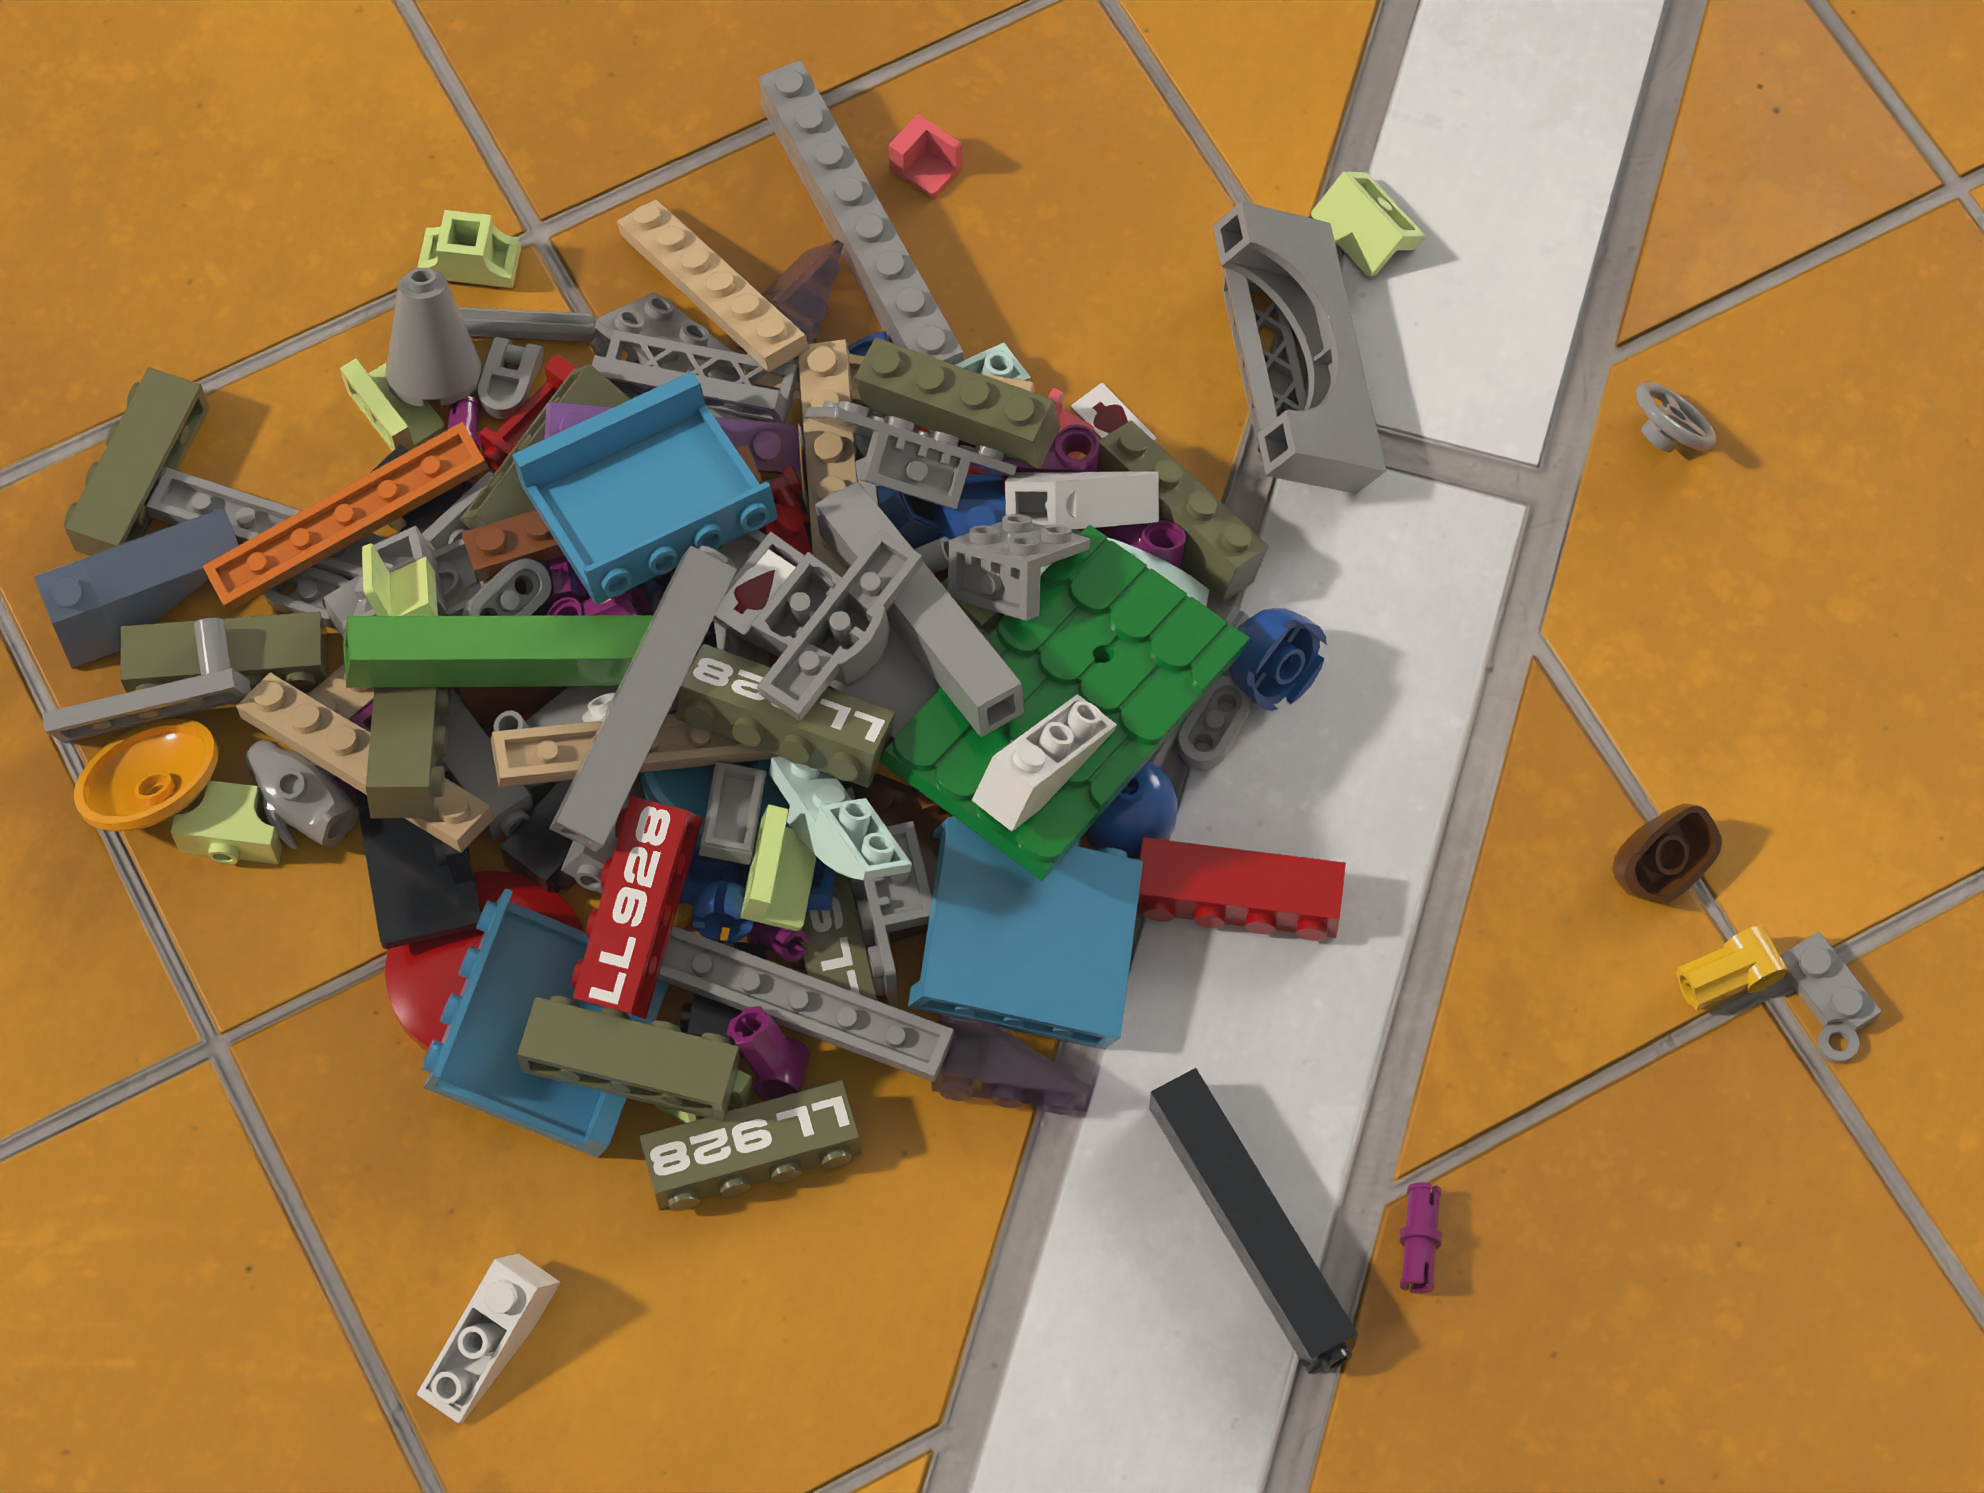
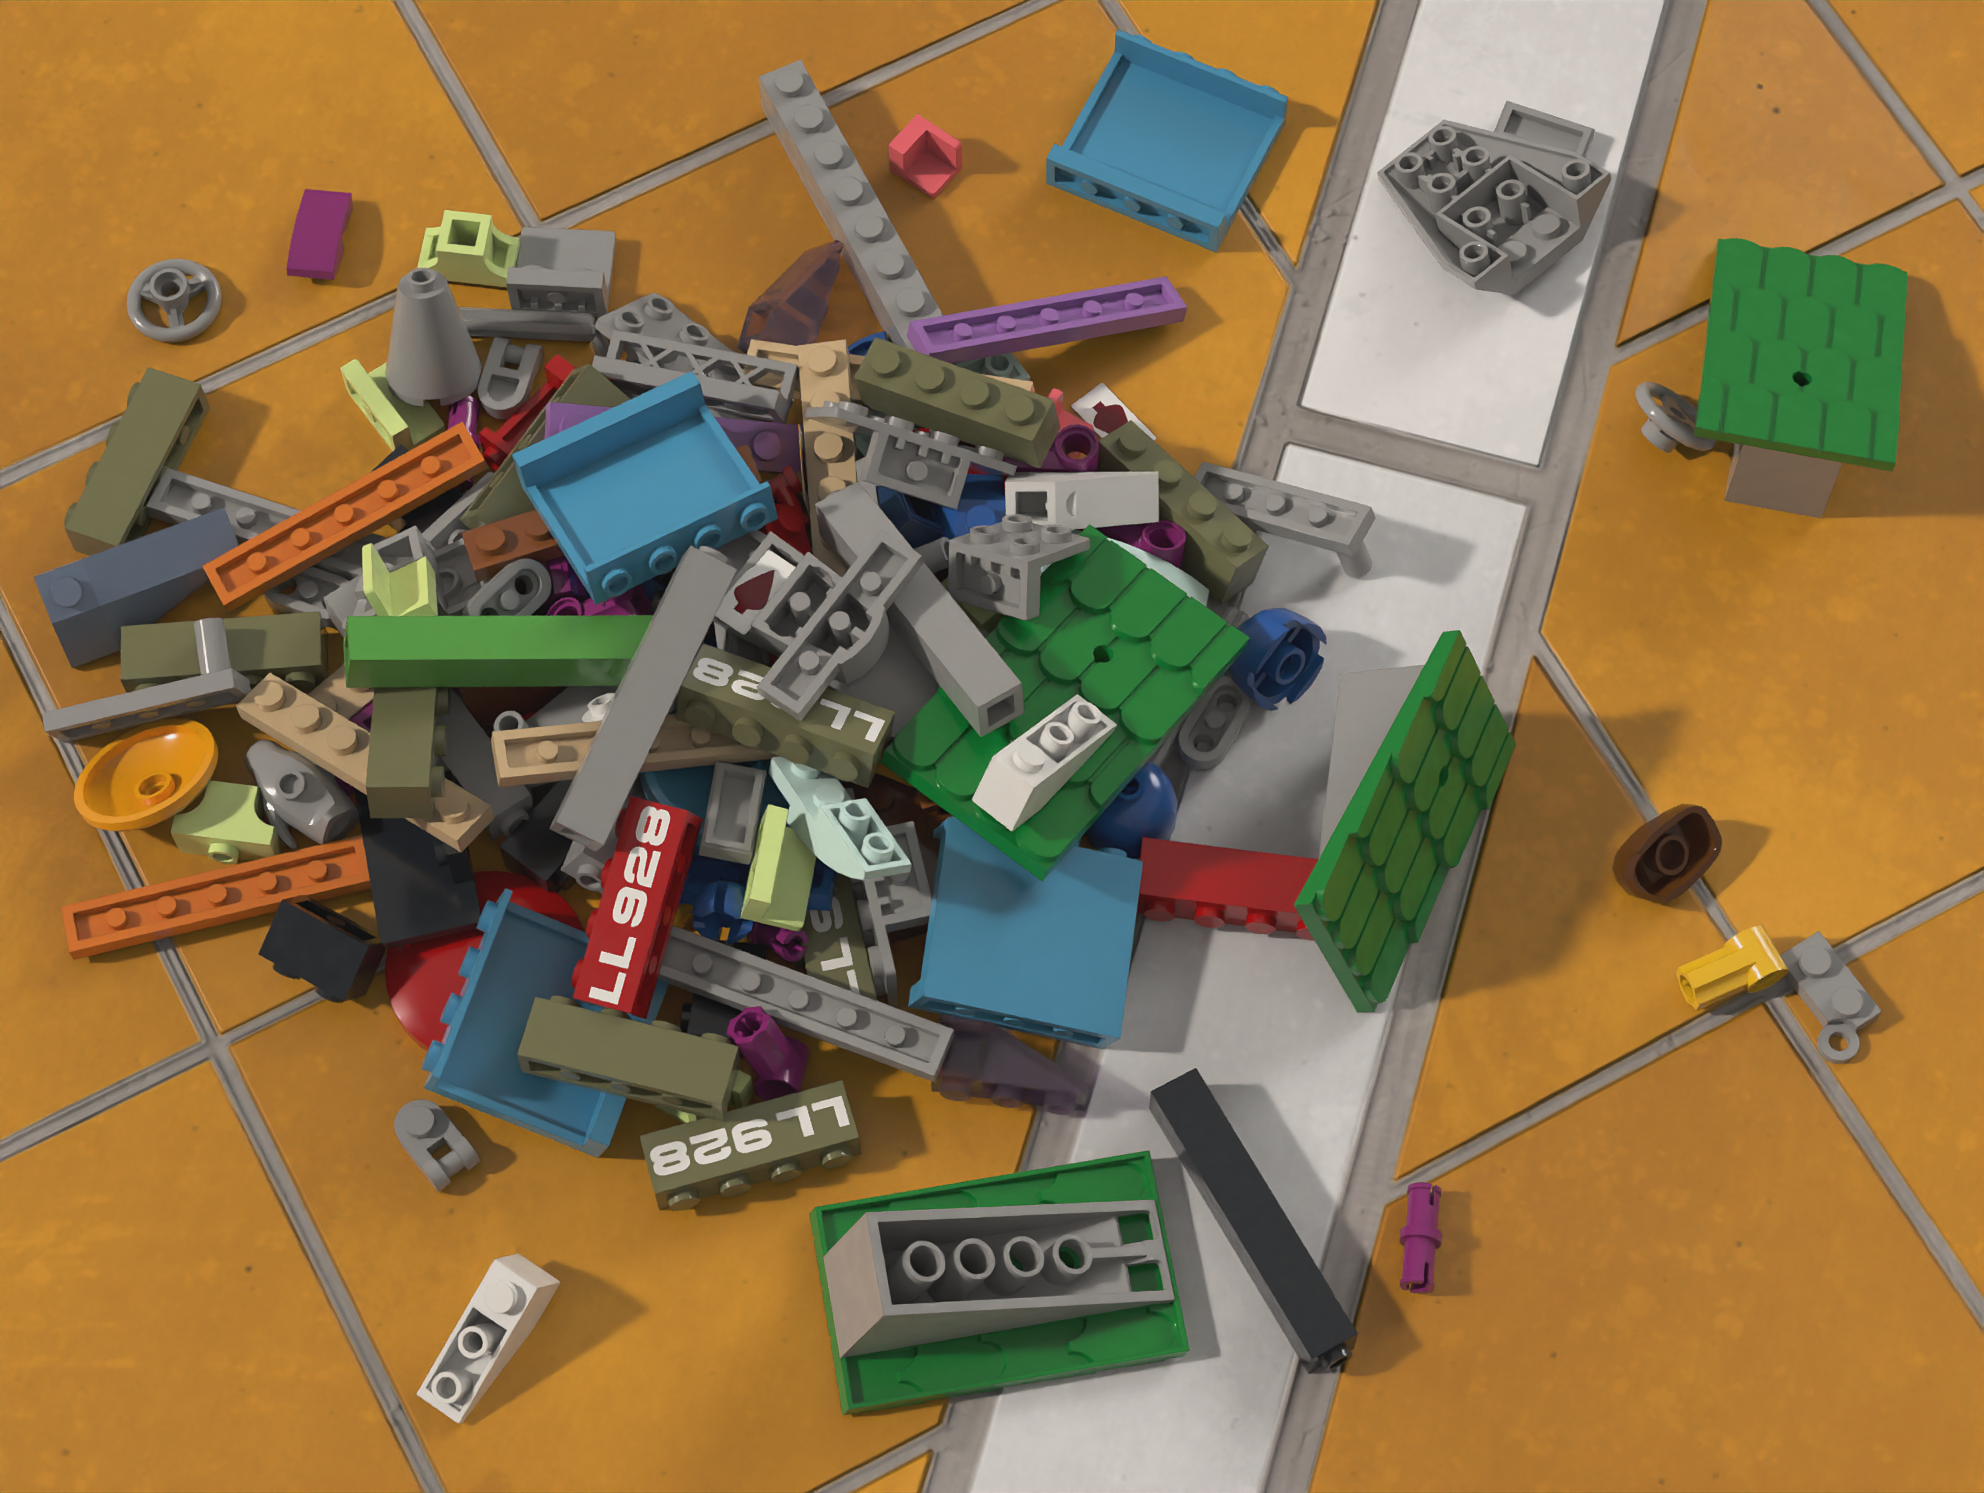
(168, 278): none -> light grey piece
(214, 897): none -> orange plate
(318, 234): none -> magenta slope
(322, 949): none -> black brick
(422, 1131): none -> light grey plate
(562, 271): none -> light grey bracket
(713, 285): tan plate -> none
(997, 1282): none -> piece
(1048, 321): none -> medium lavender plate
(1169, 141): none -> dark azure panel
(1257, 362): light grey fence -> none
(1294, 513): none -> light grey piece
(1299, 268): light grey arch -> none
(1366, 221): yellowish green panel -> none
(1404, 789): none -> green piece
(1494, 202): none -> light grey wedge
(1544, 128): none -> light grey tile
(1800, 371): none -> green piece

